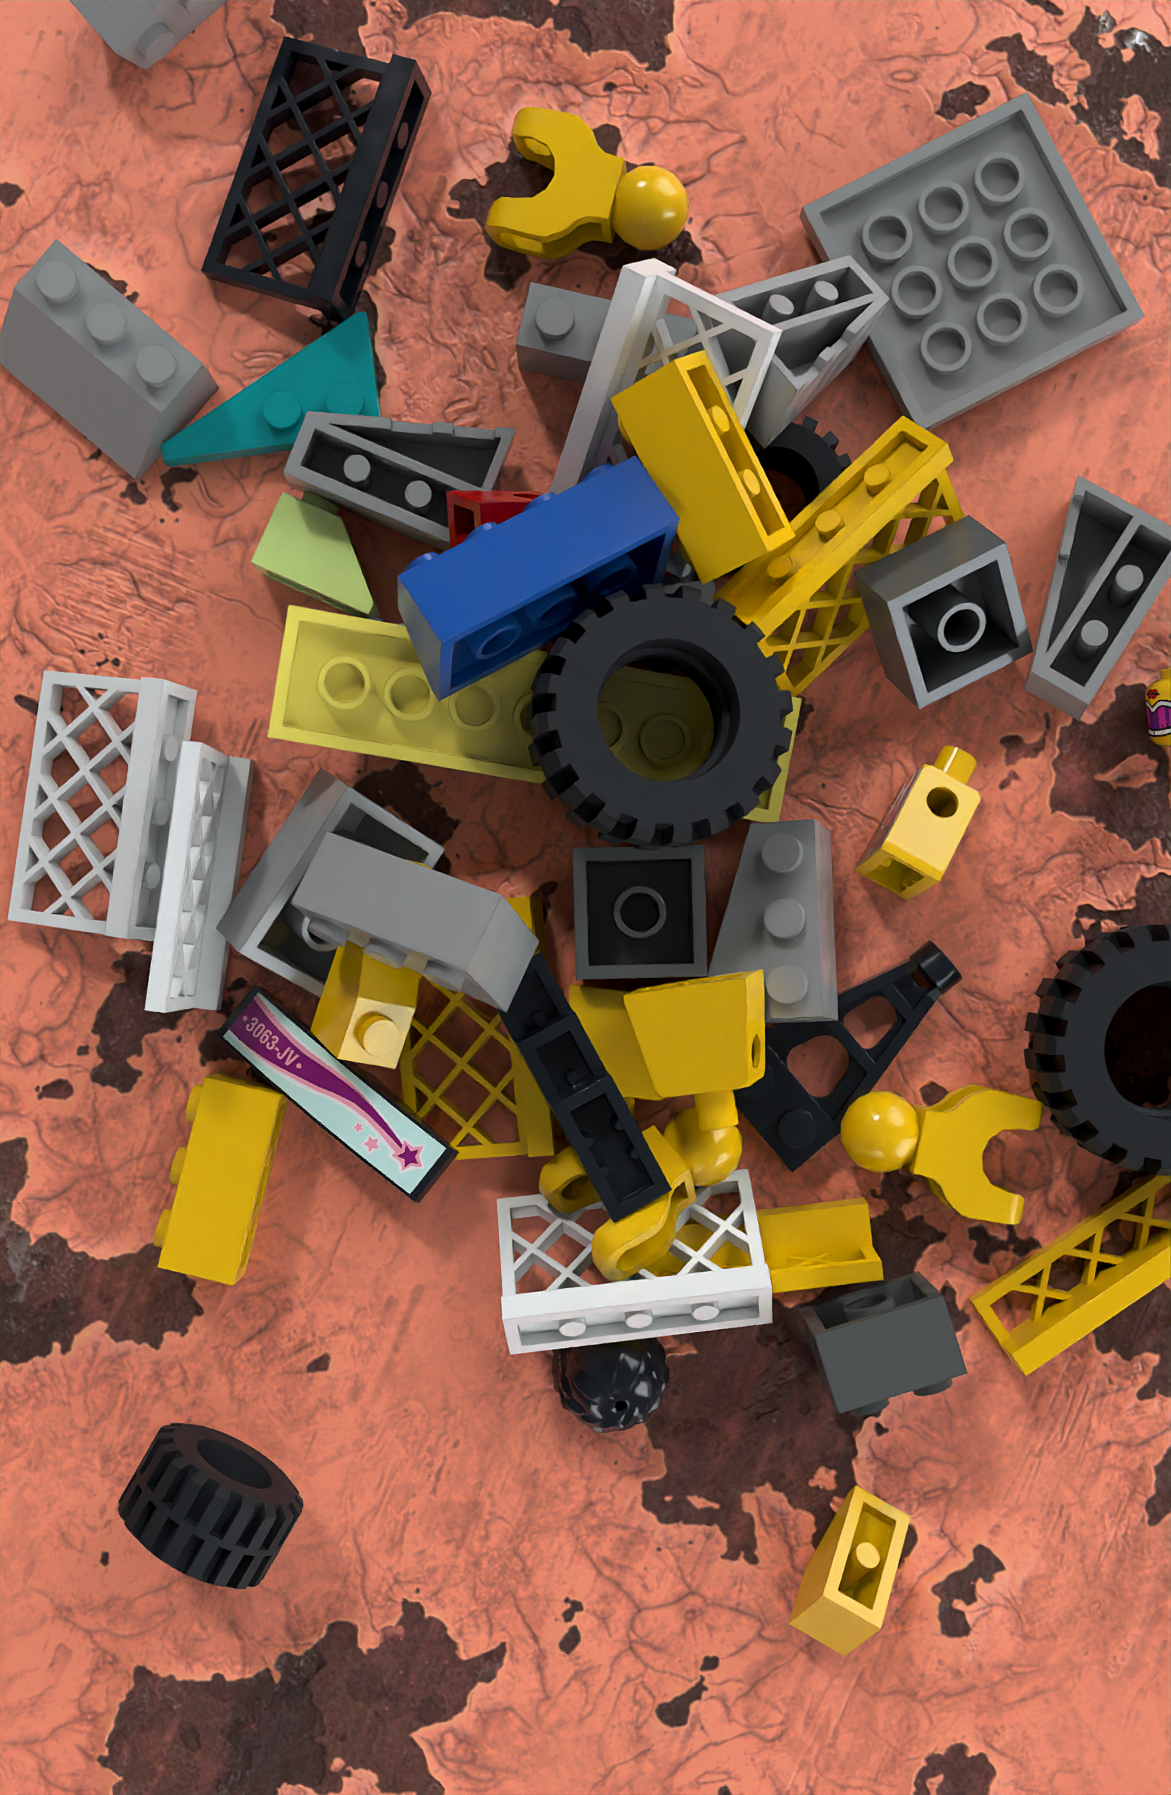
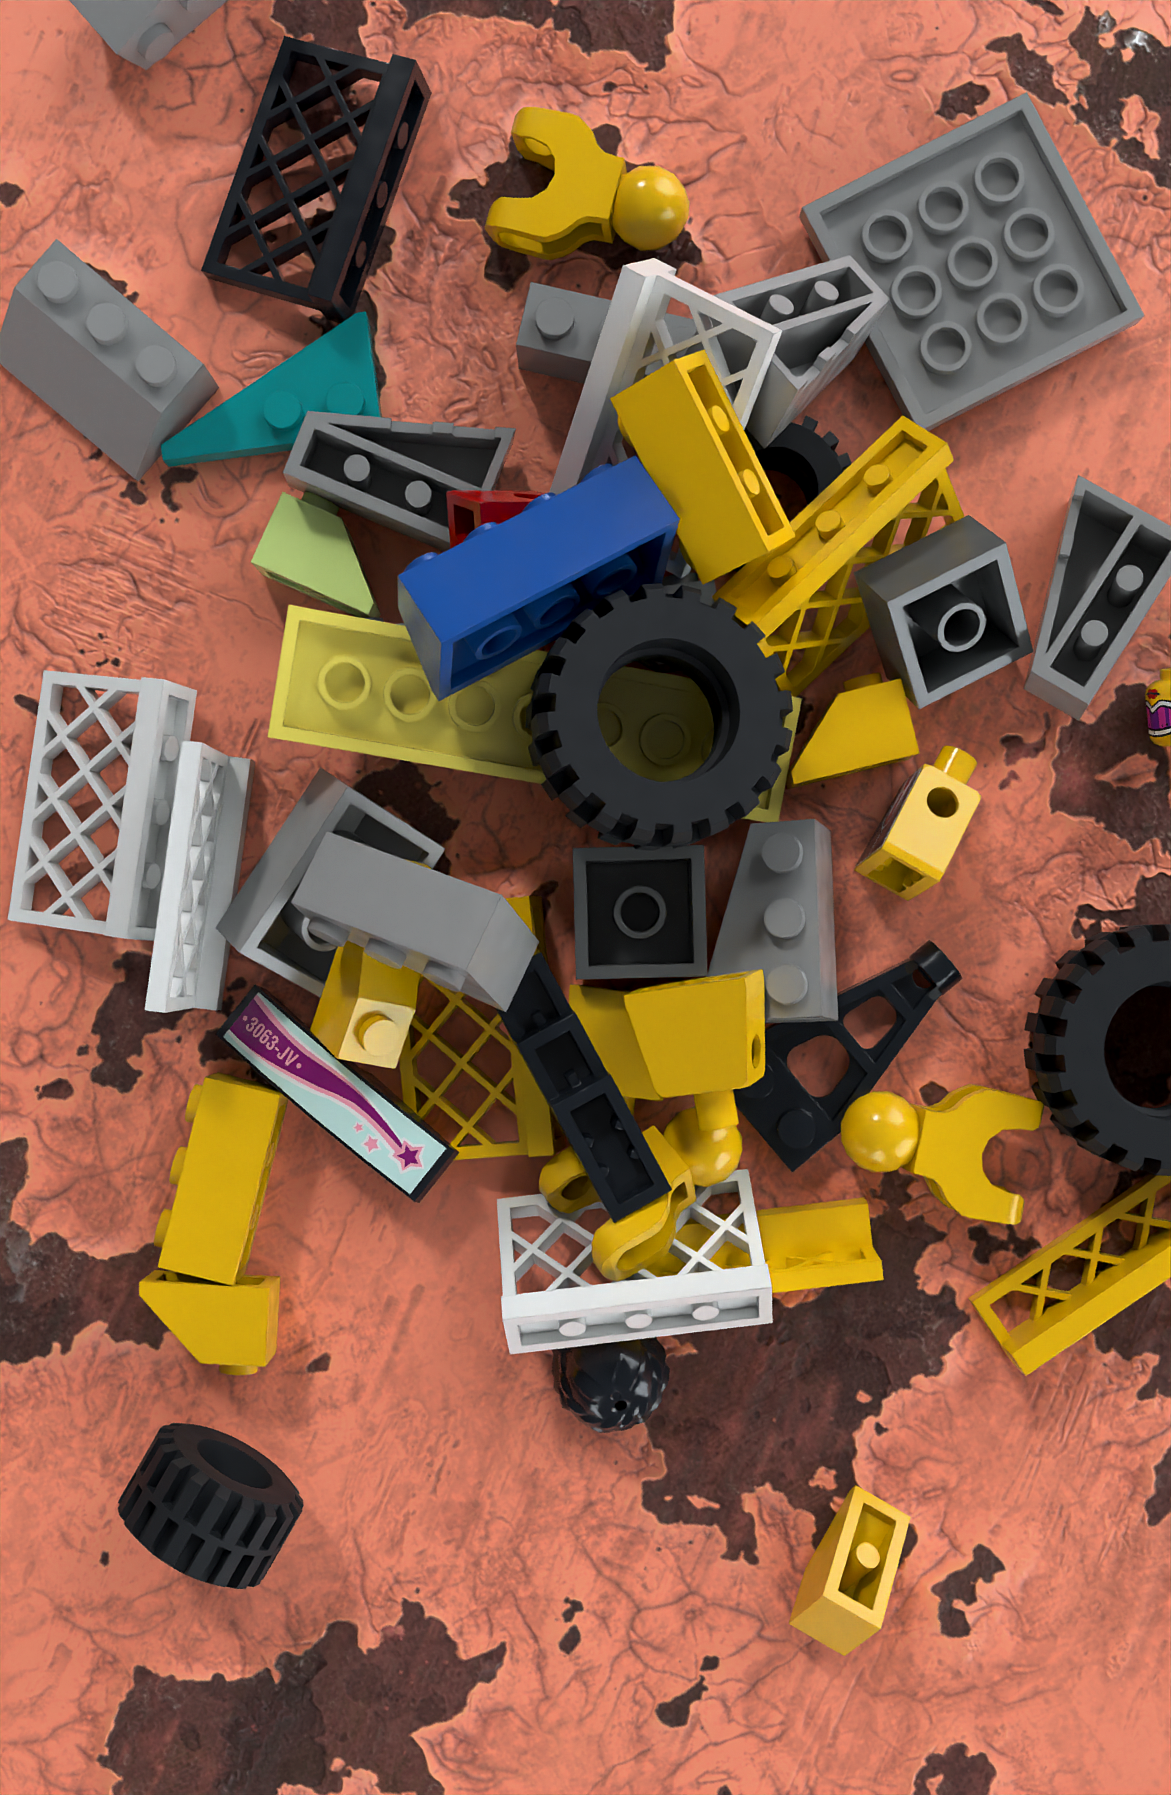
(218, 1320): none -> yellow slope
(857, 732): none -> yellow slope
(883, 1343): dark grey brick -> none

